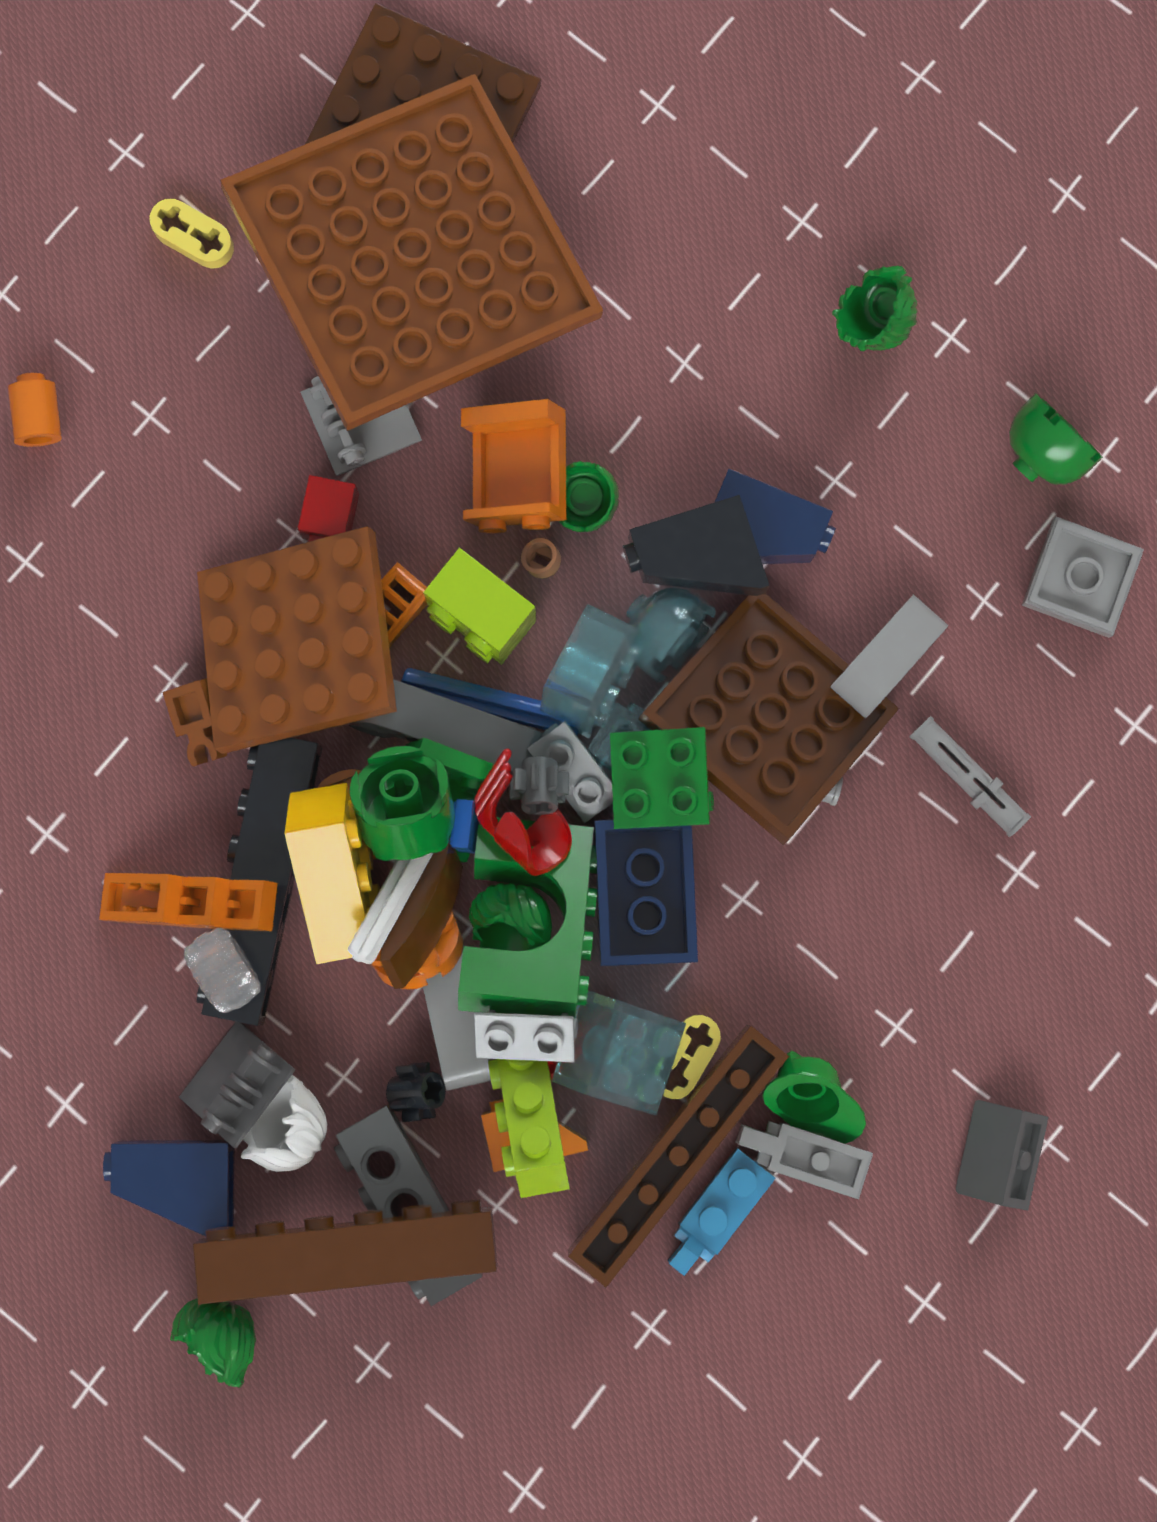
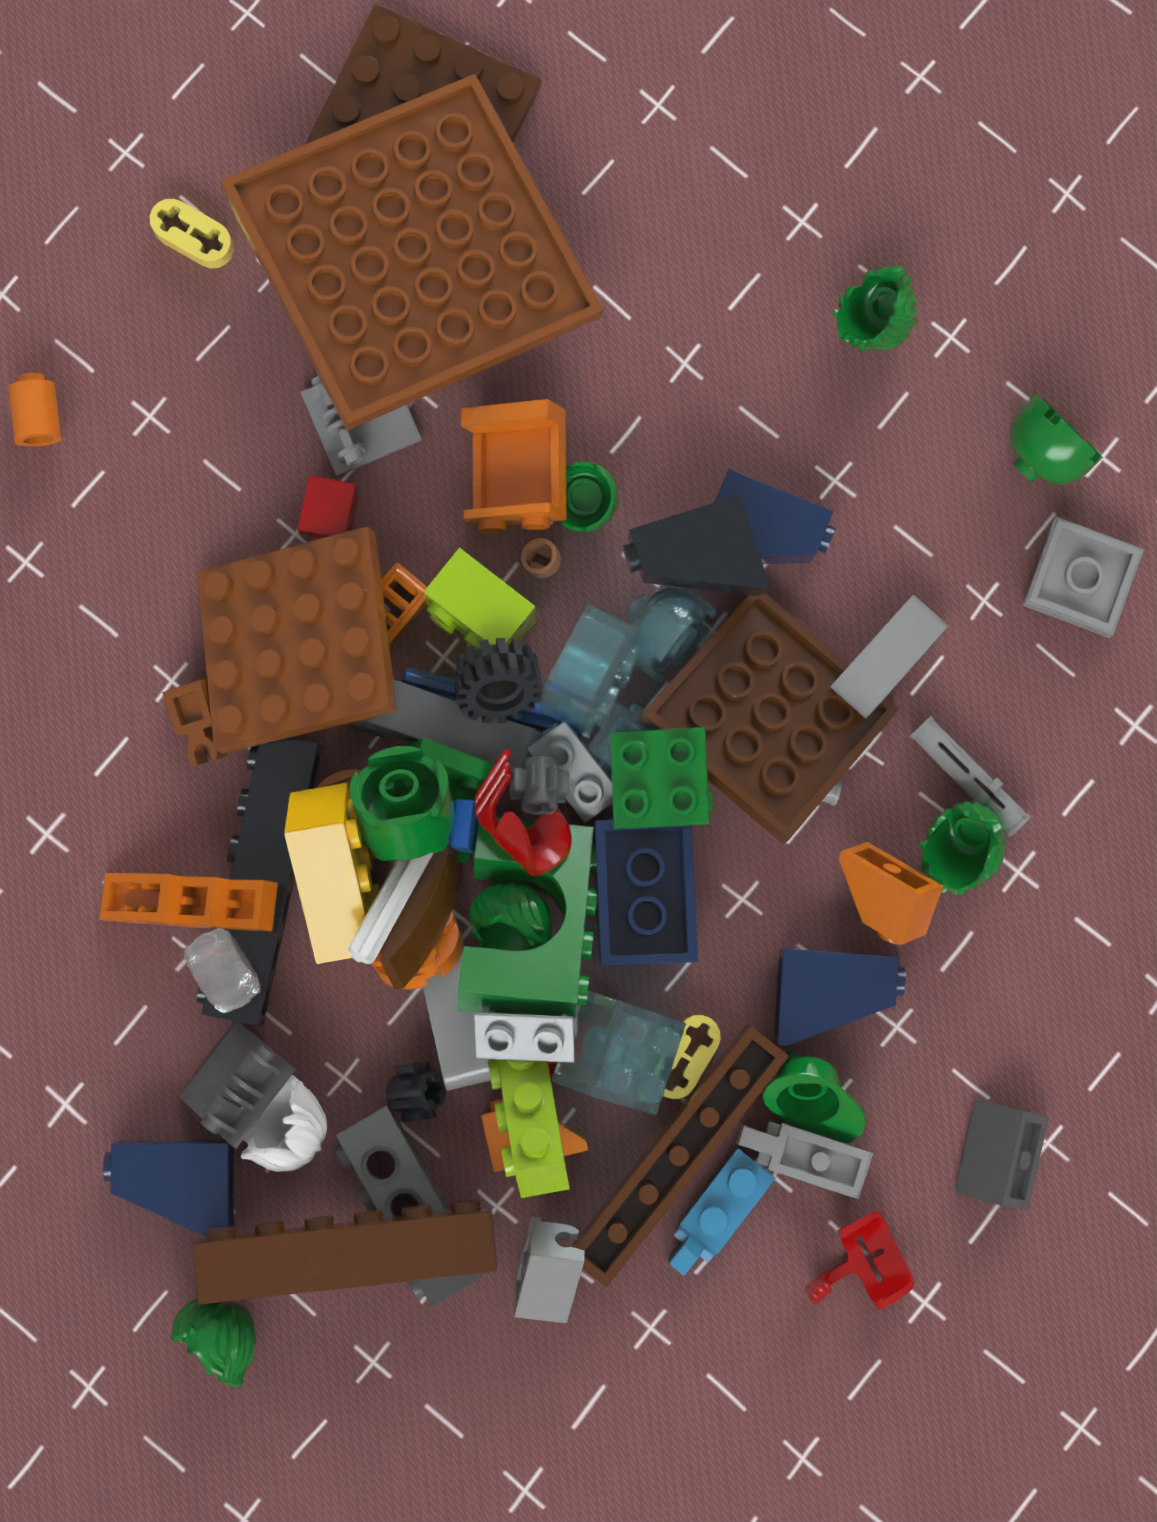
(479, 669): none -> black tyre
(547, 1273): none -> light grey hinge
(830, 990): none -> dark blue slope
(889, 893): none -> orange slope
(895, 1273): none -> red helmet
(963, 847): none -> green hair

